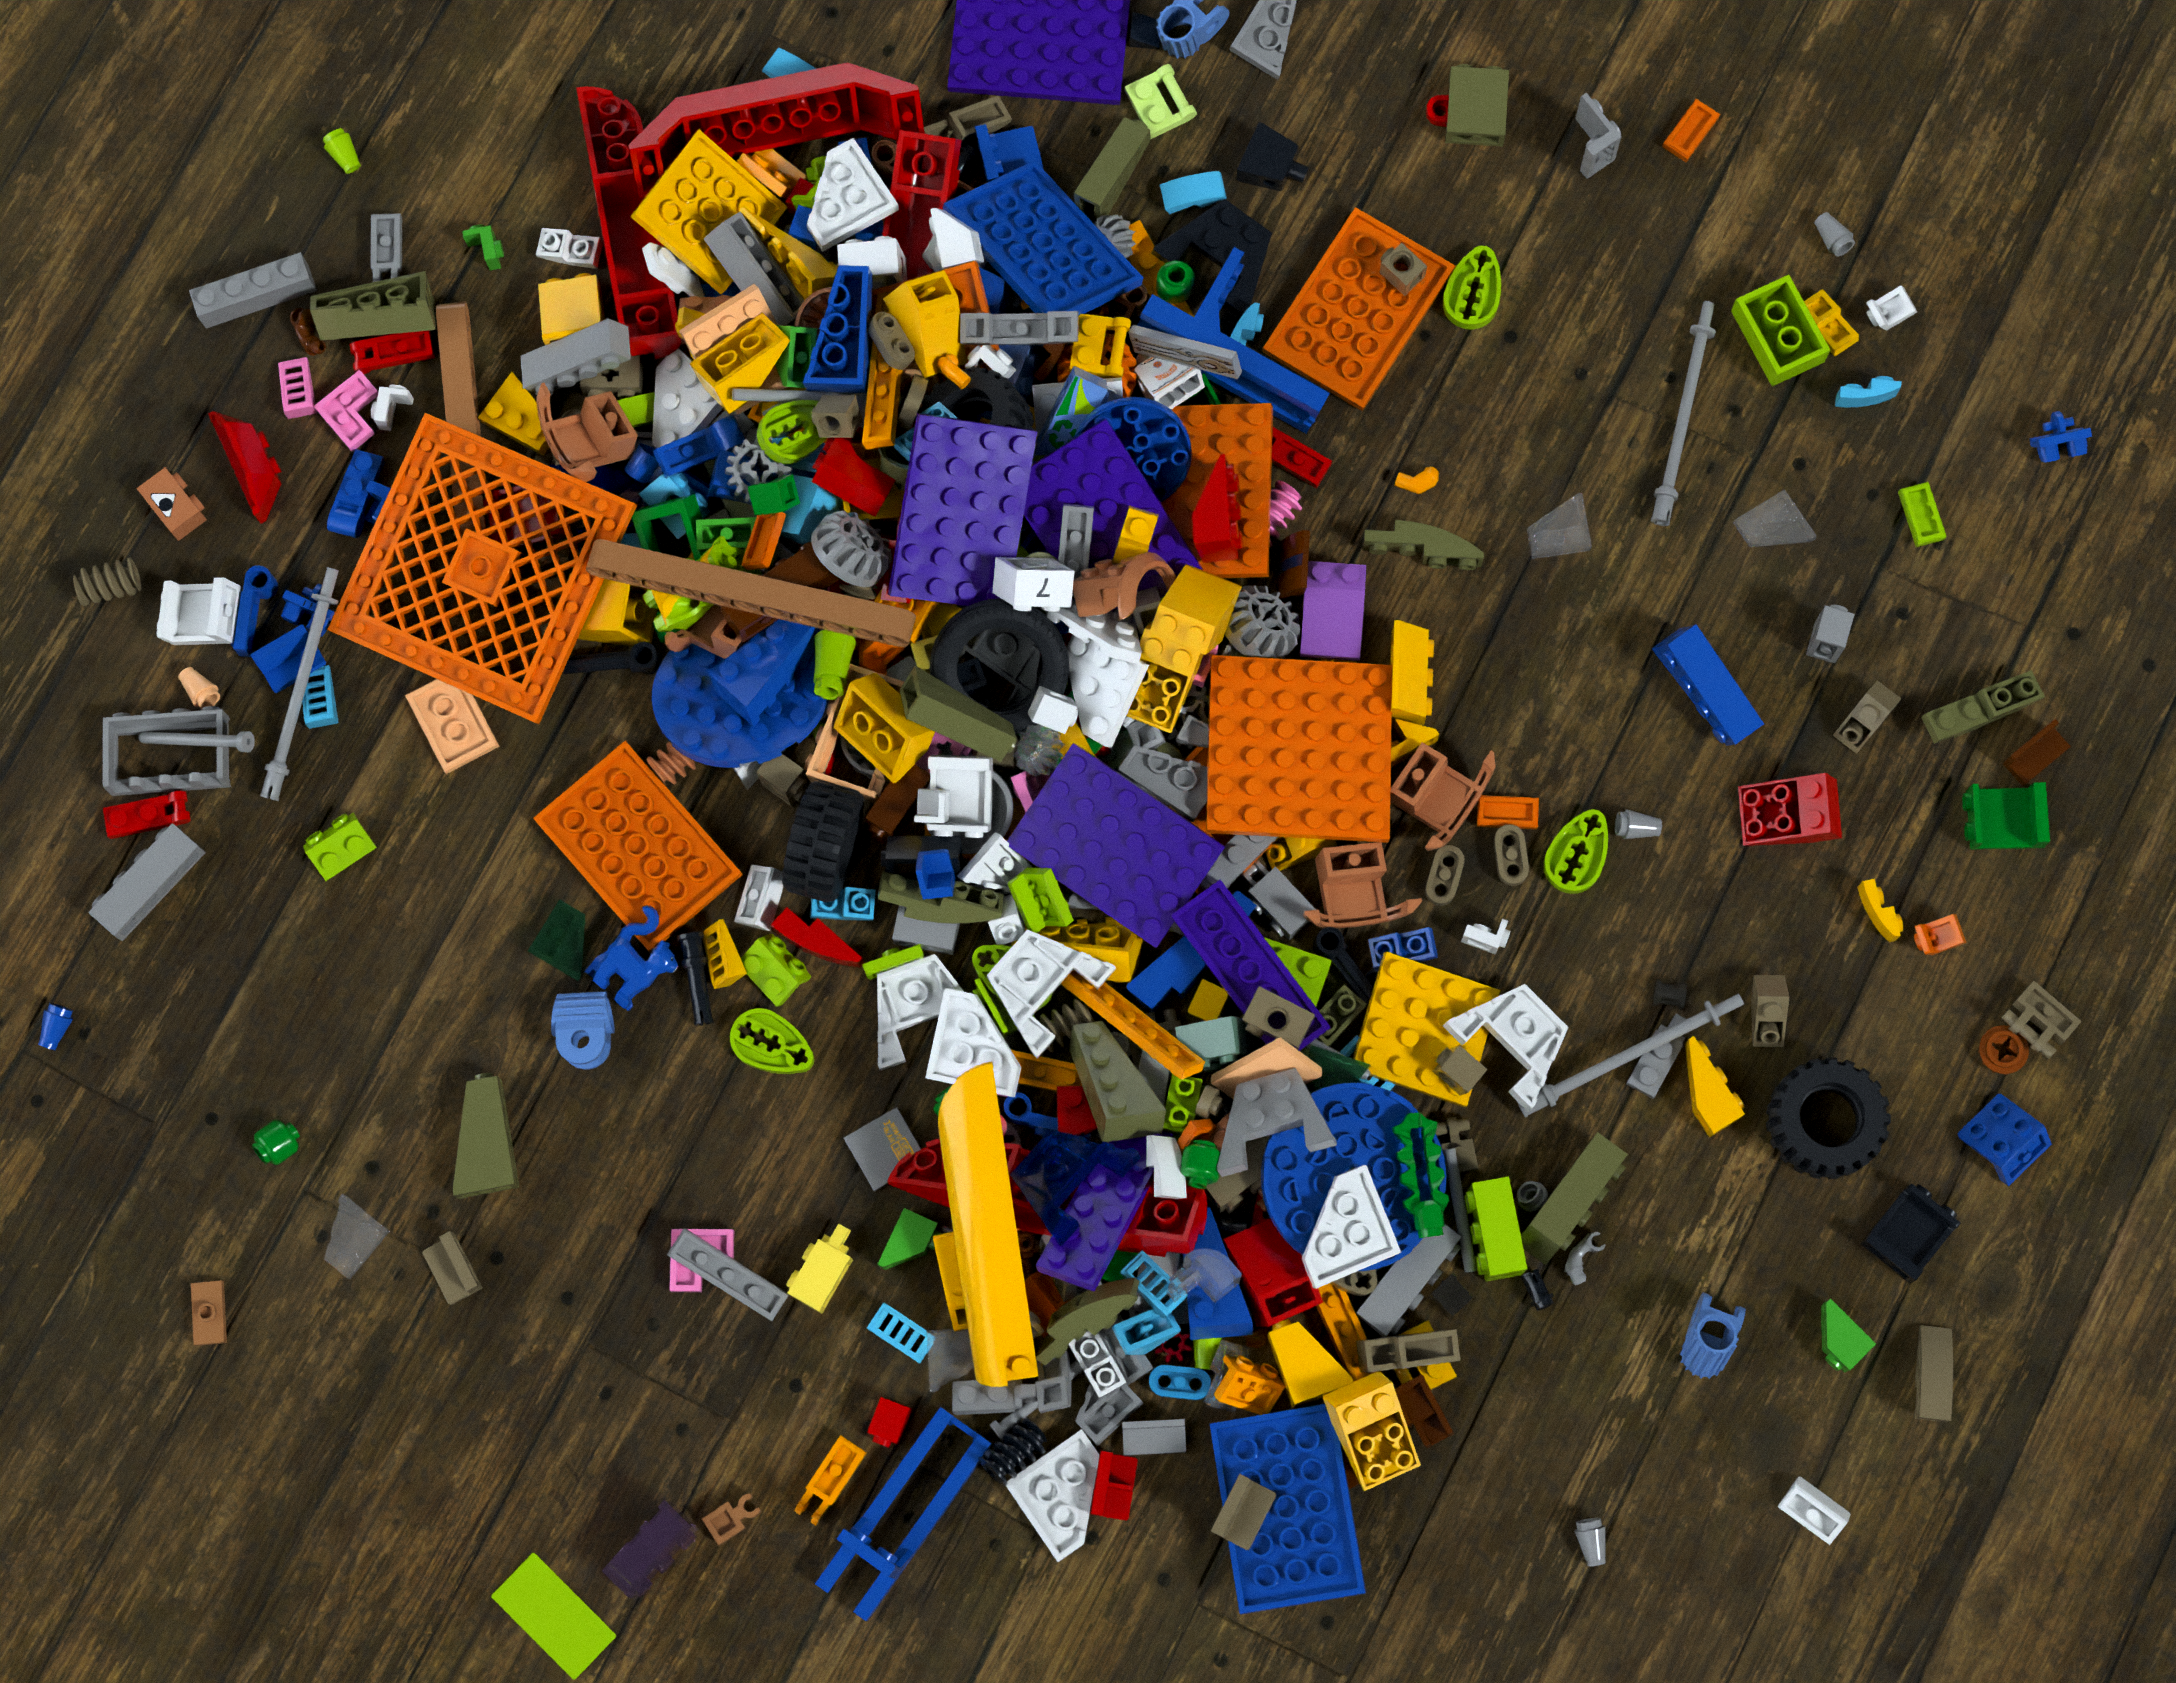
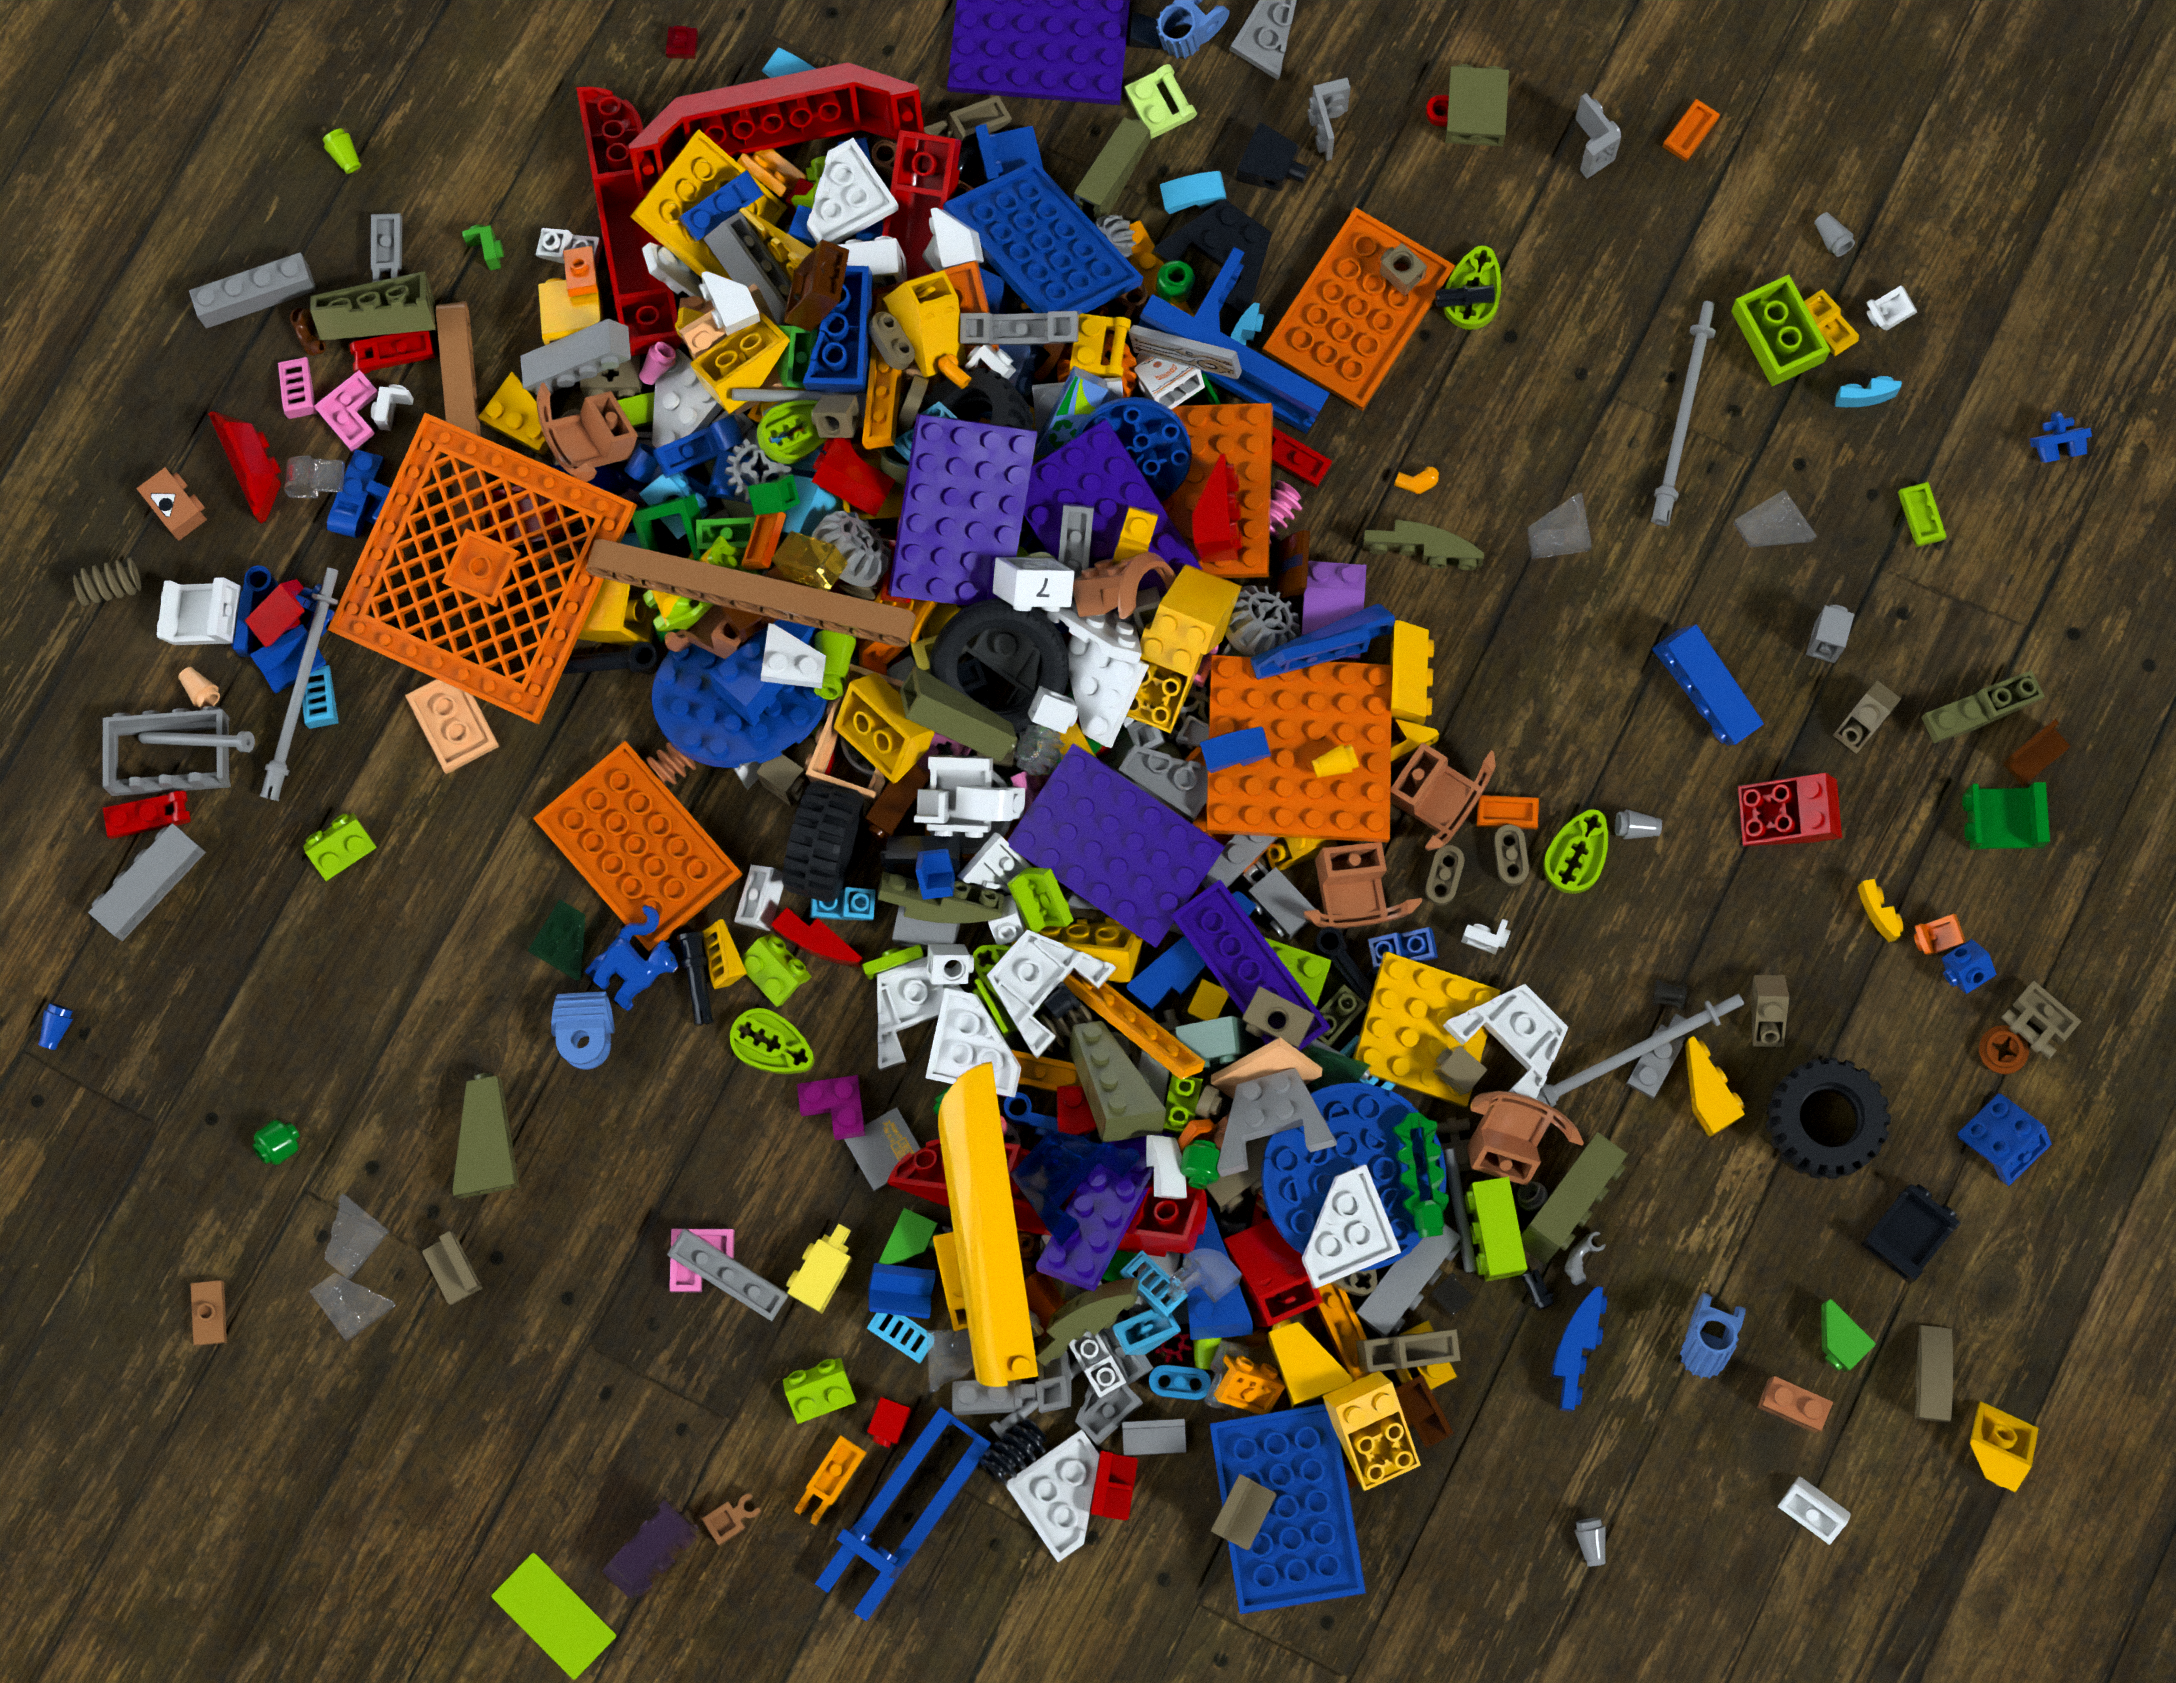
(277, 613): none -> red panel
(309, 476): none -> clear brick
(349, 1304): none -> clear wing
(580, 271): none -> orange plate
(657, 362): none -> bright pink cone
(681, 42): none -> dark red tile
(721, 205): none -> blue plate
(731, 302): none -> white slope
(791, 660): none -> white wing
(809, 561): none -> clear yellow panel
(817, 284): none -> reddish brown window
(818, 1390): none -> lime bracket
(838, 1096): none -> magenta plate
(900, 1290): none -> blue panel
(942, 953): none -> white brick
(990, 803): none -> white brick
(1061, 1001): none -> black piece
(1234, 748): none -> blue slope
(1327, 102): none -> light grey bracket
(1331, 642): none -> blue wedge
(1336, 762): none -> yellow cone
(1465, 296): none -> black axle
(1510, 1134): none -> nougat piece
(1579, 1334): none -> blue slope
(1795, 1404): none -> nougat brick
(1968, 966): none -> blue brick
(2003, 1446): none -> yellow slope

